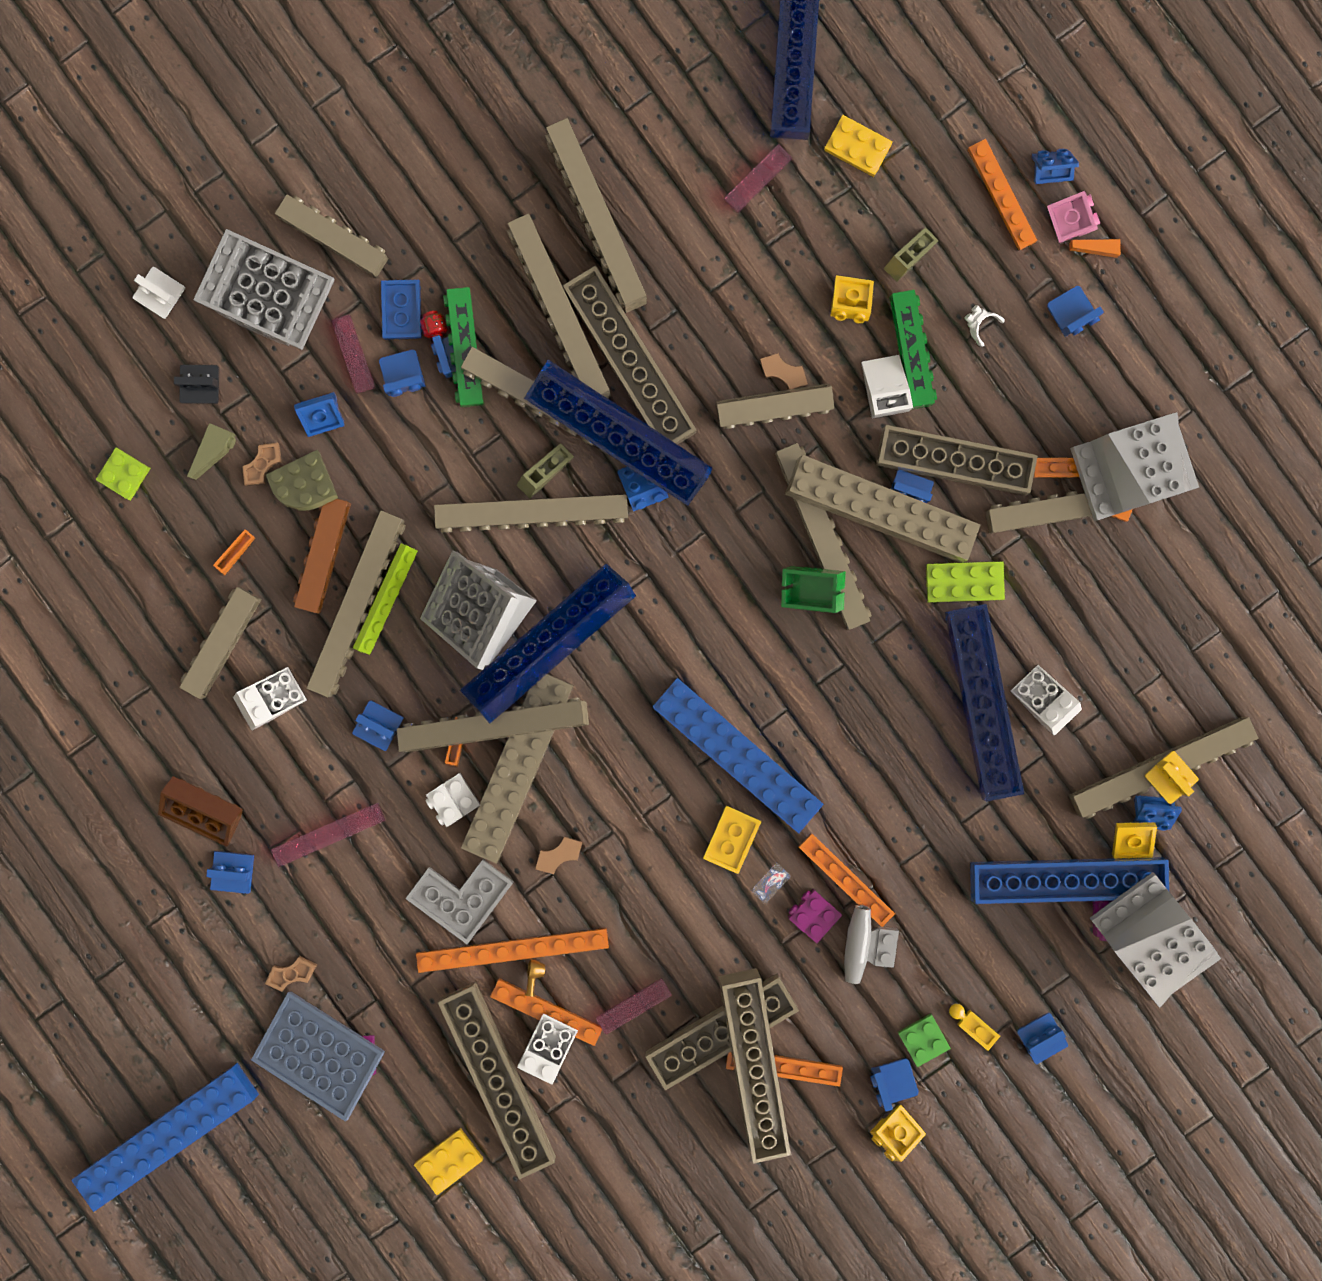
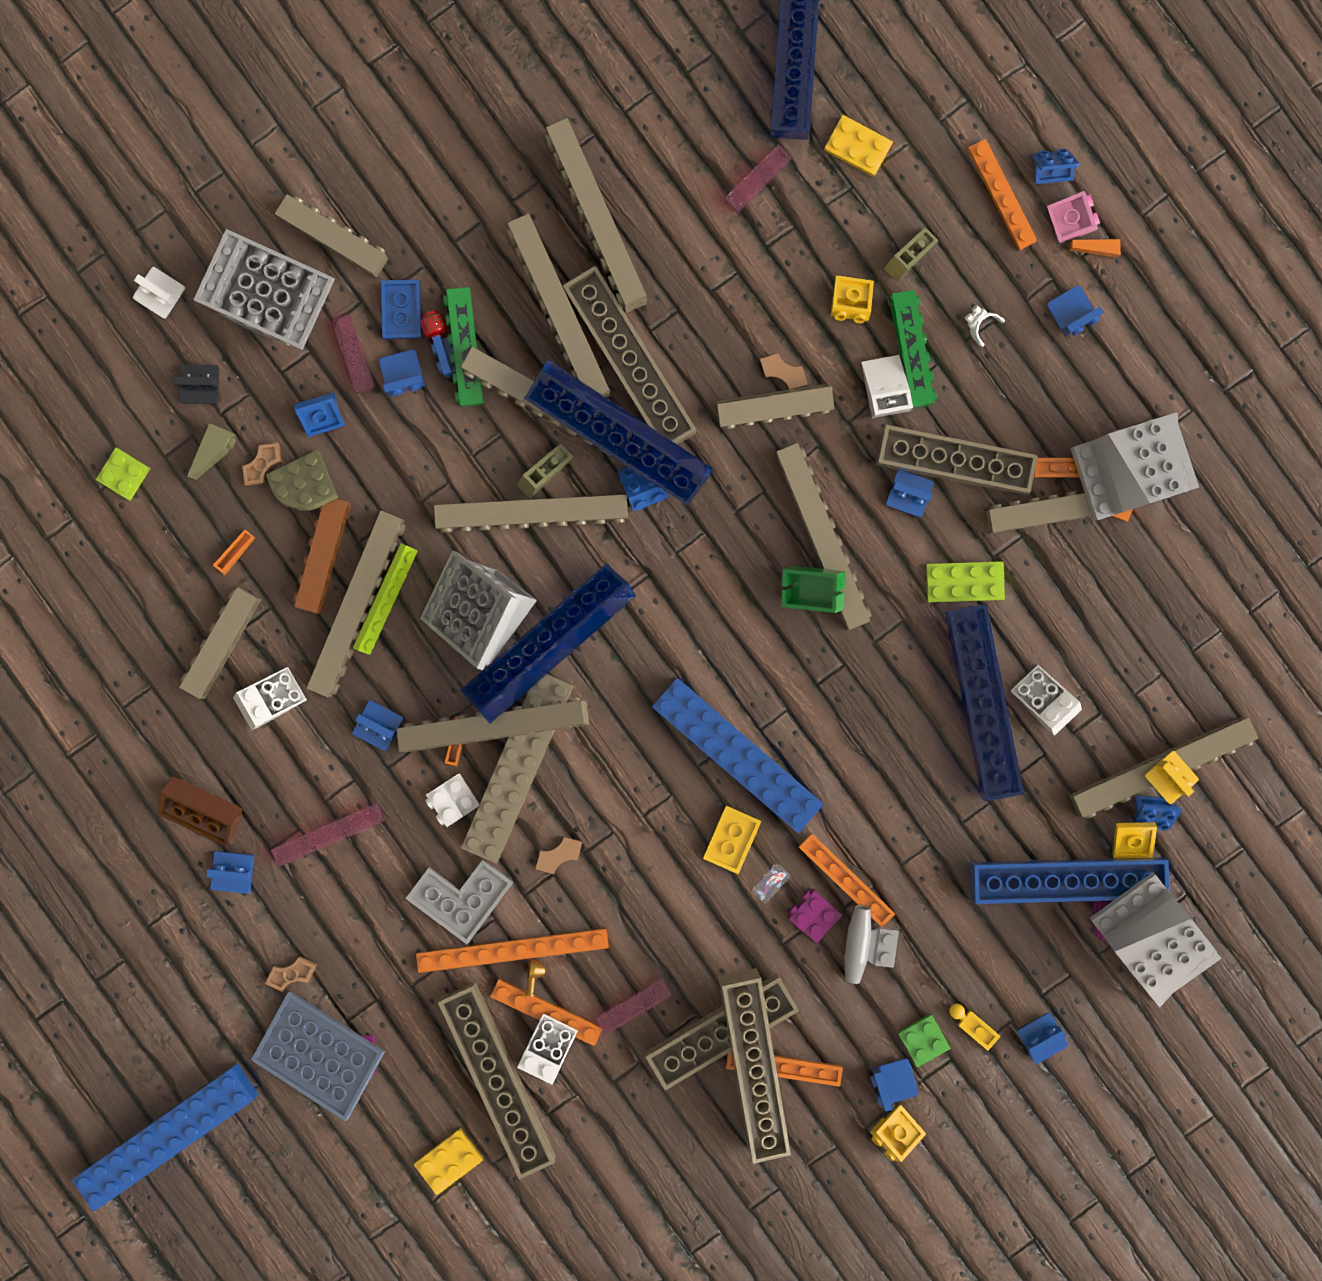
(882, 509): dark tan brick -> none

